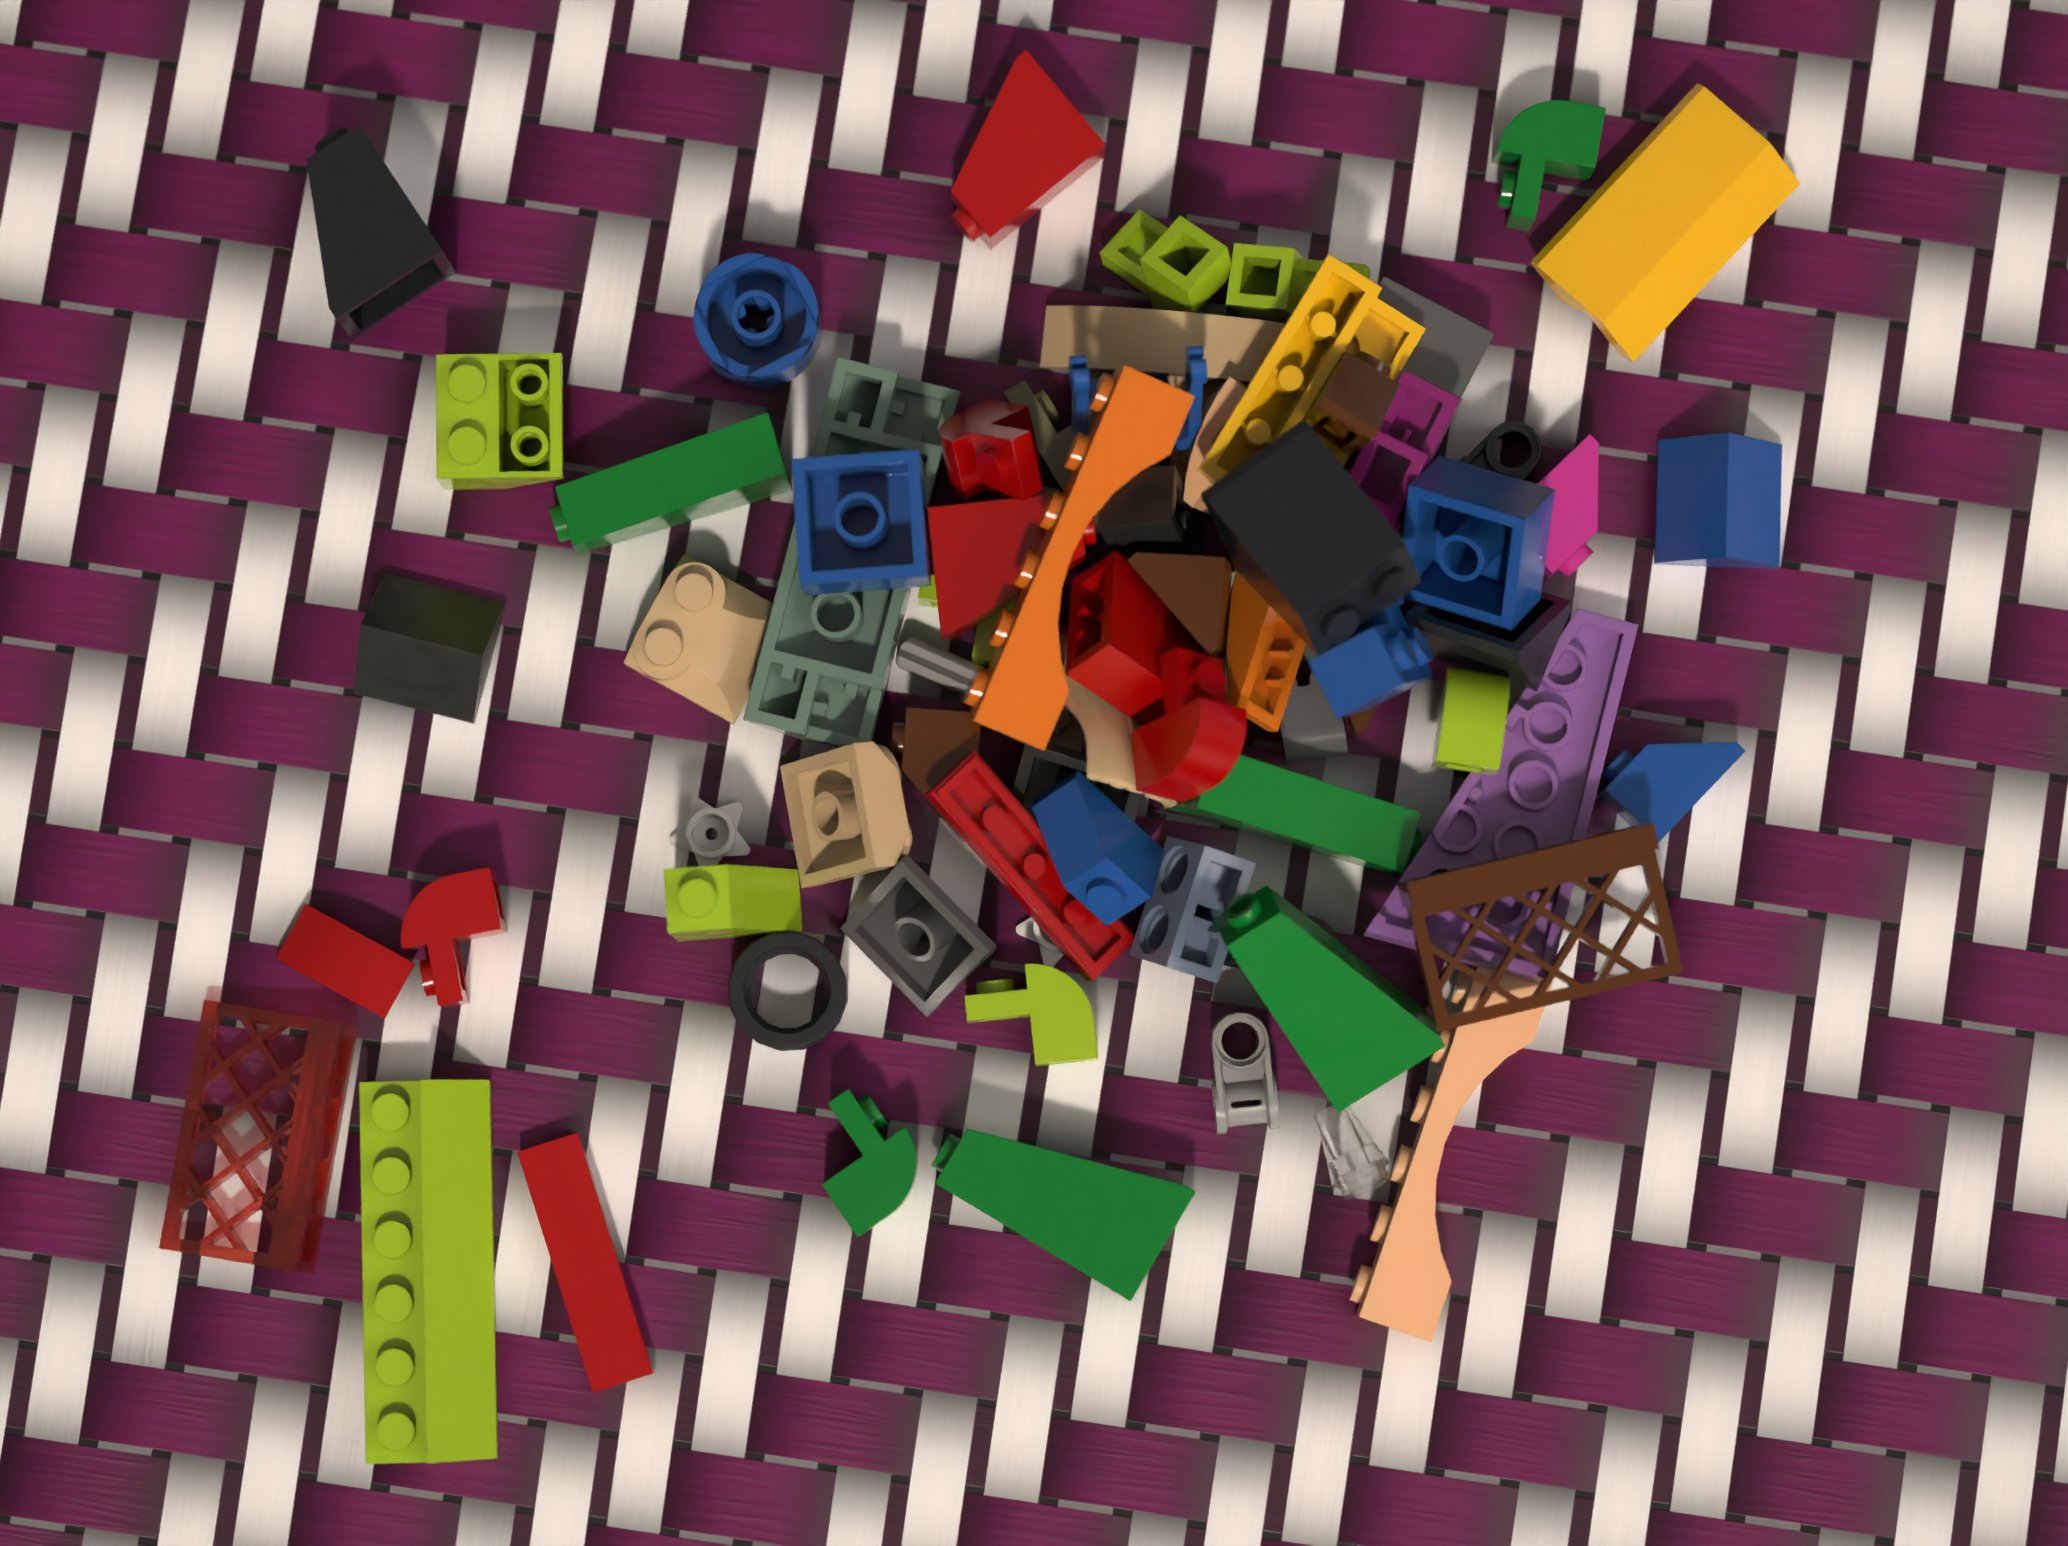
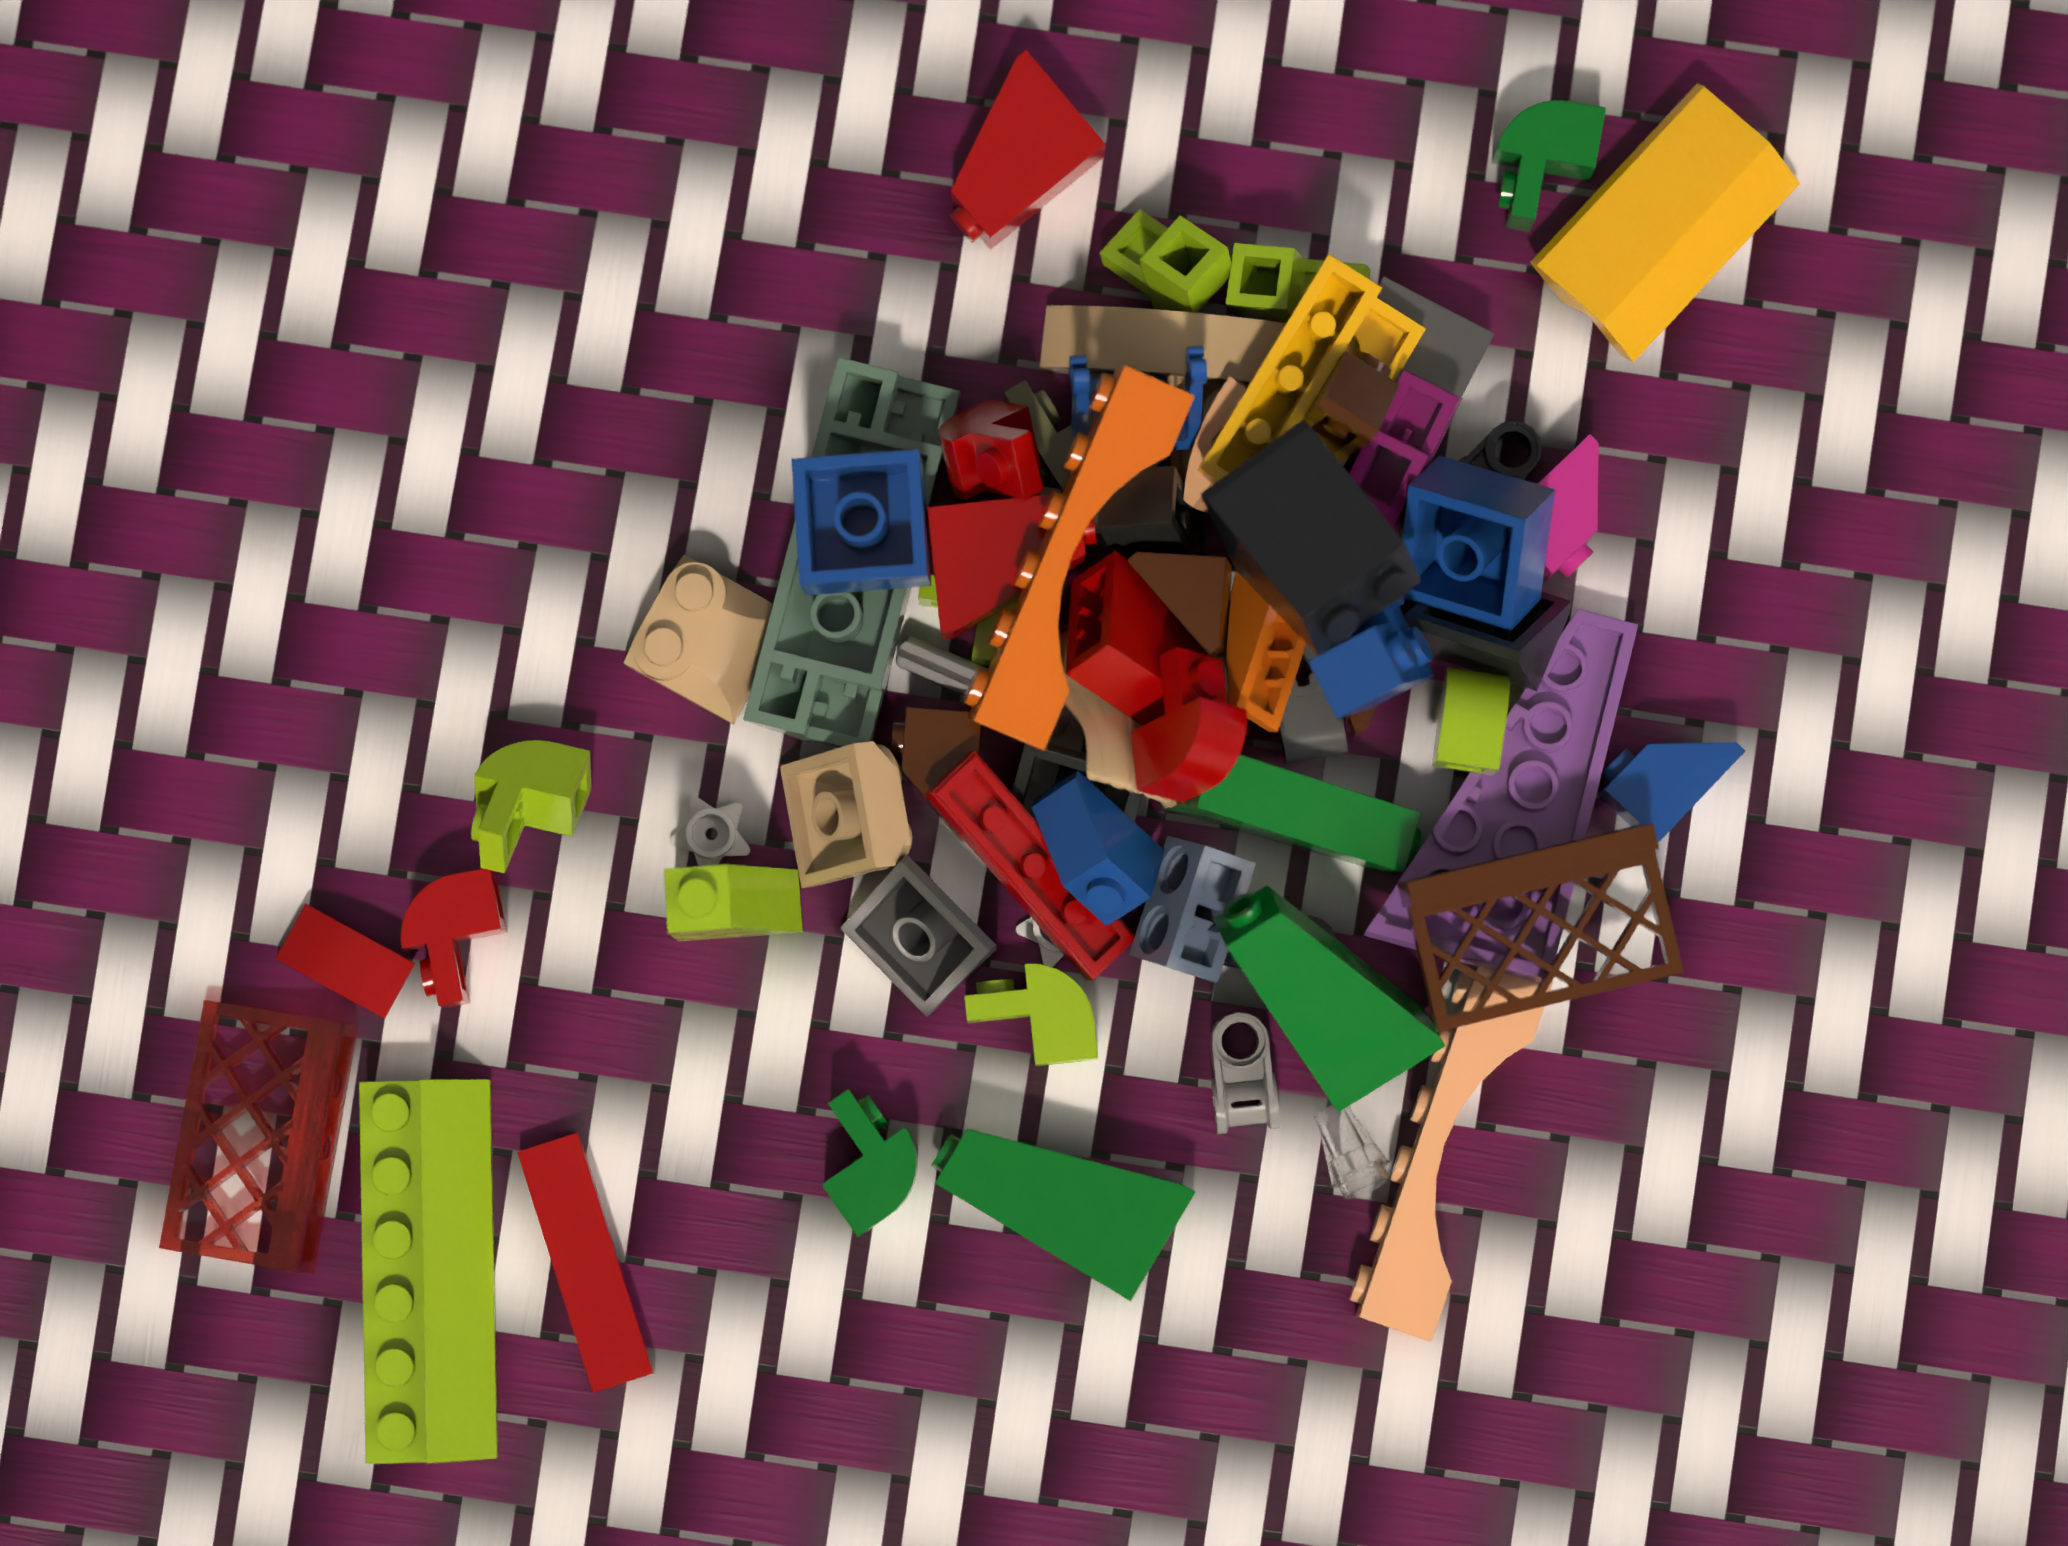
(369, 234): black slope -> none
(427, 647): pearl dark grey slope -> none
(499, 419): lime slope -> none
(527, 786): none -> lime brick
(672, 486): green slope -> none
(774, 289): blue brick -> none
(782, 944): black tyre -> none
(1718, 501): blue slope -> none

